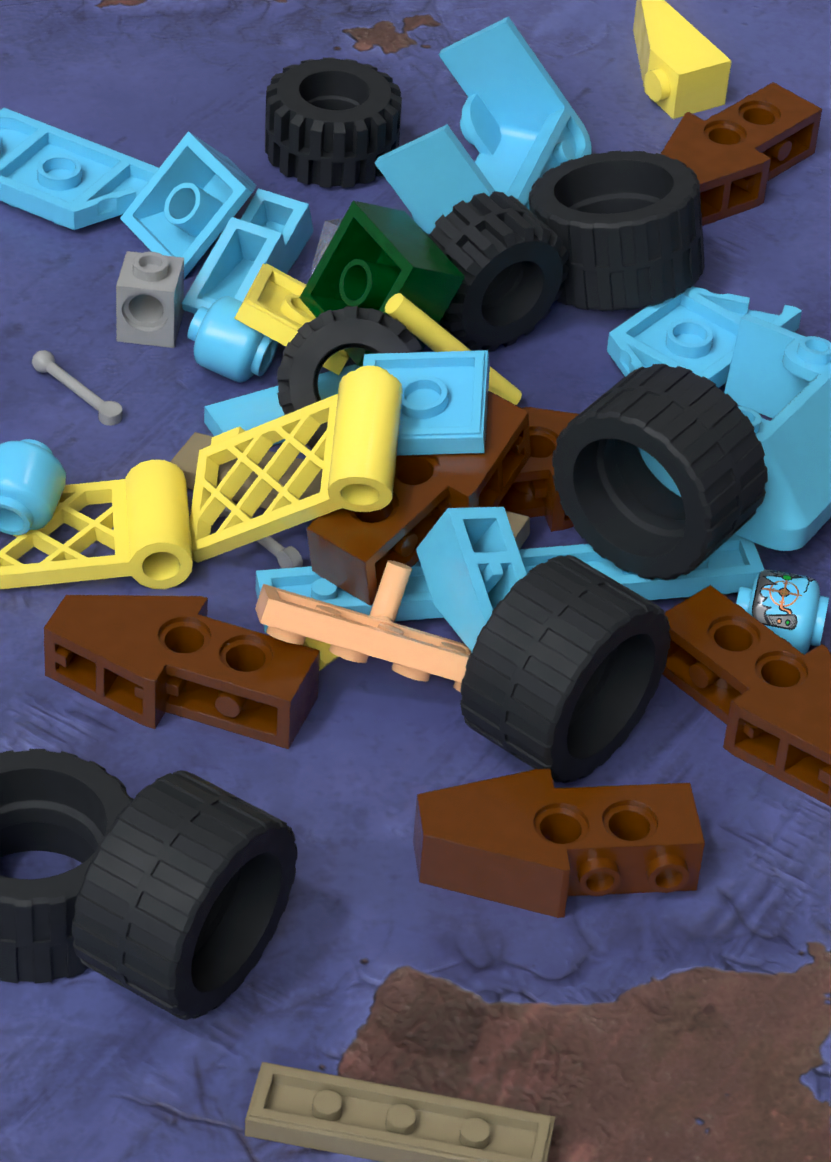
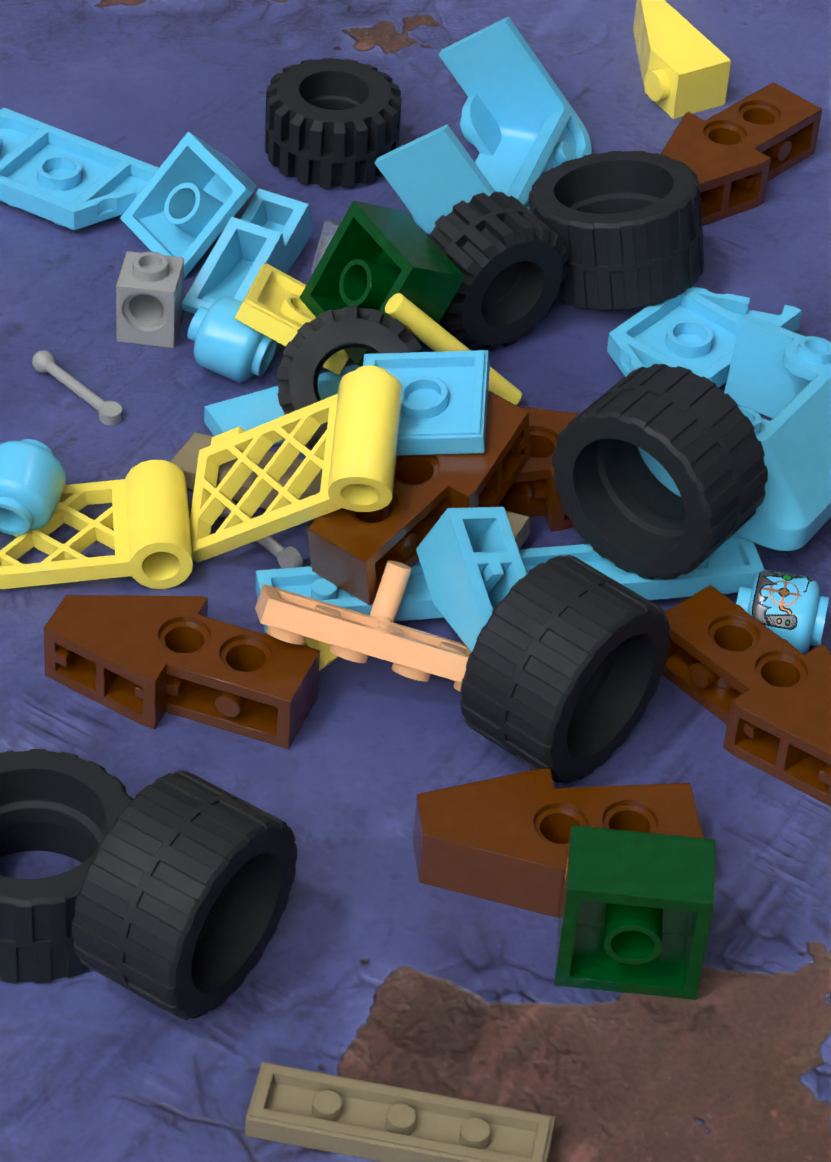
(635, 912): none -> dark green brick

